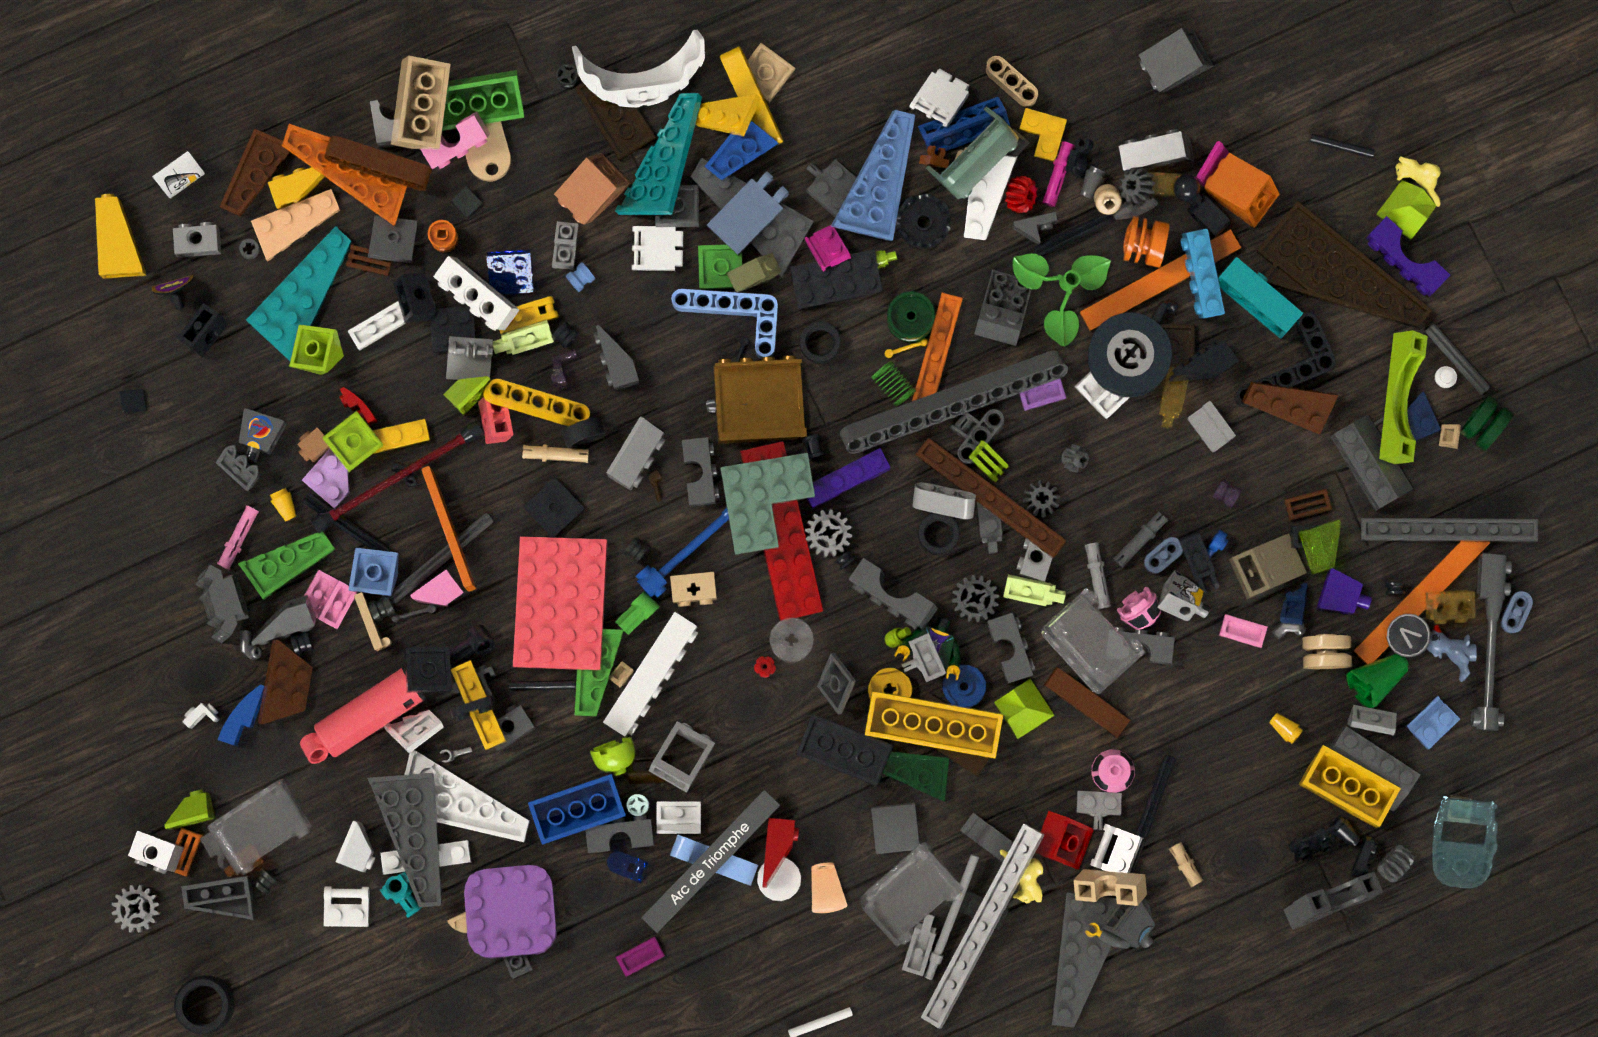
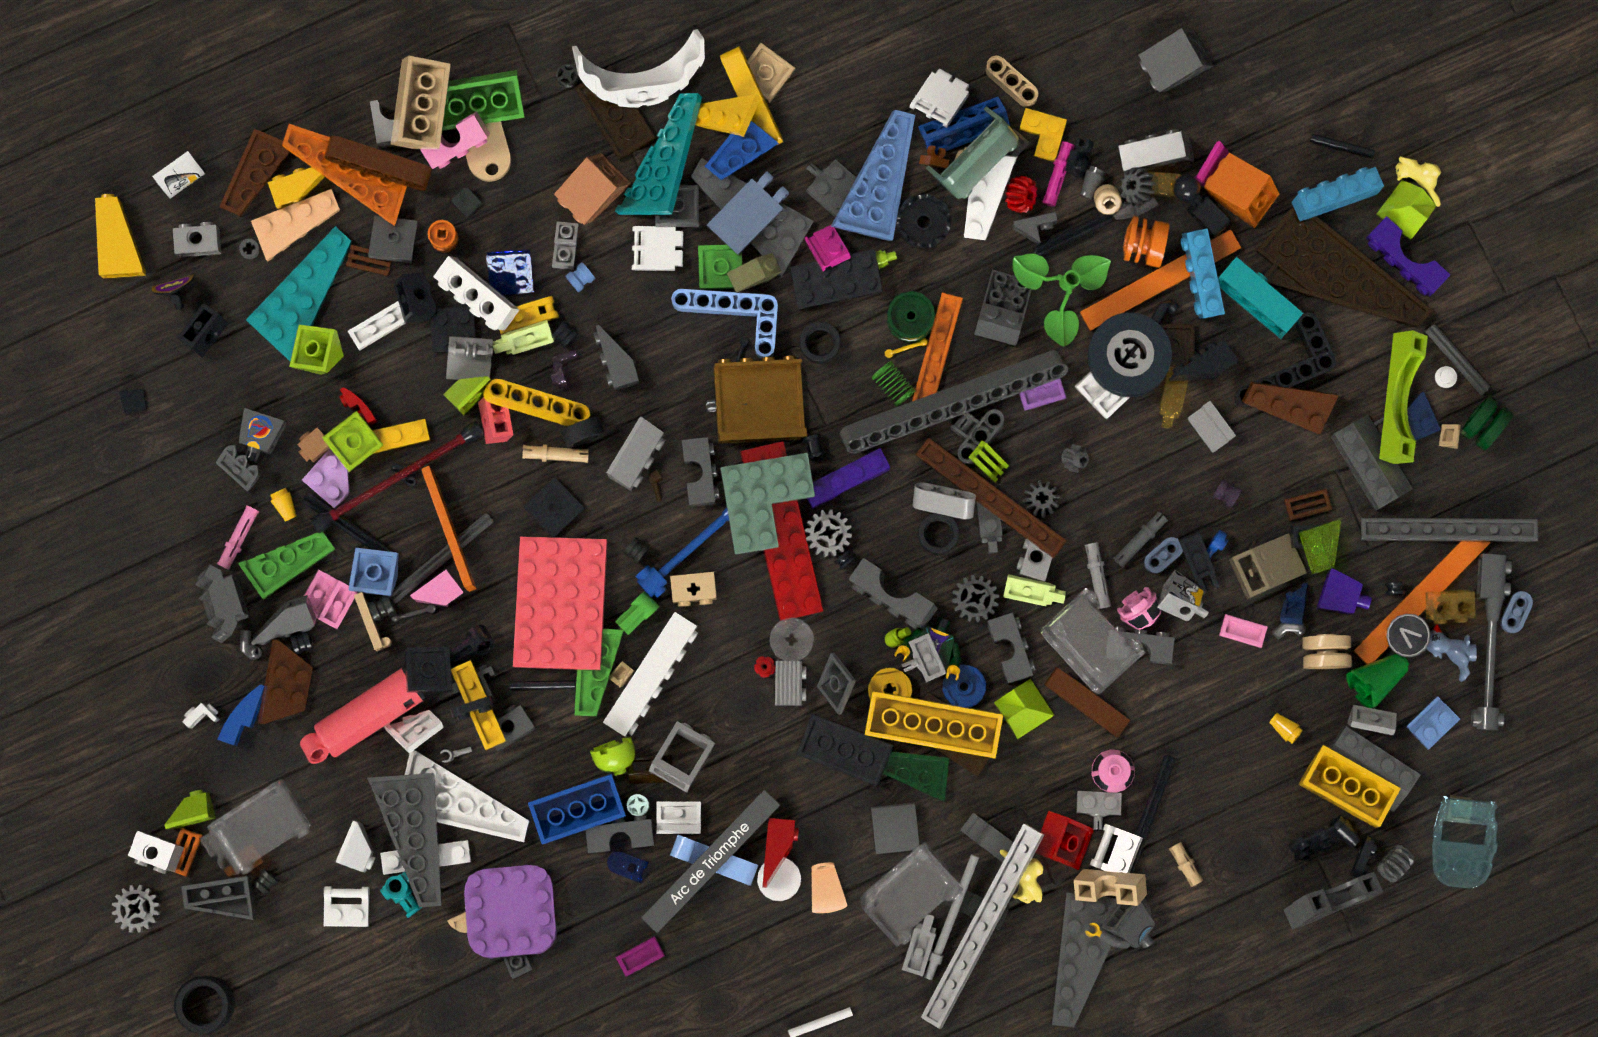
(789, 683): none -> light grey brick
(1337, 194): none -> dark azure brick

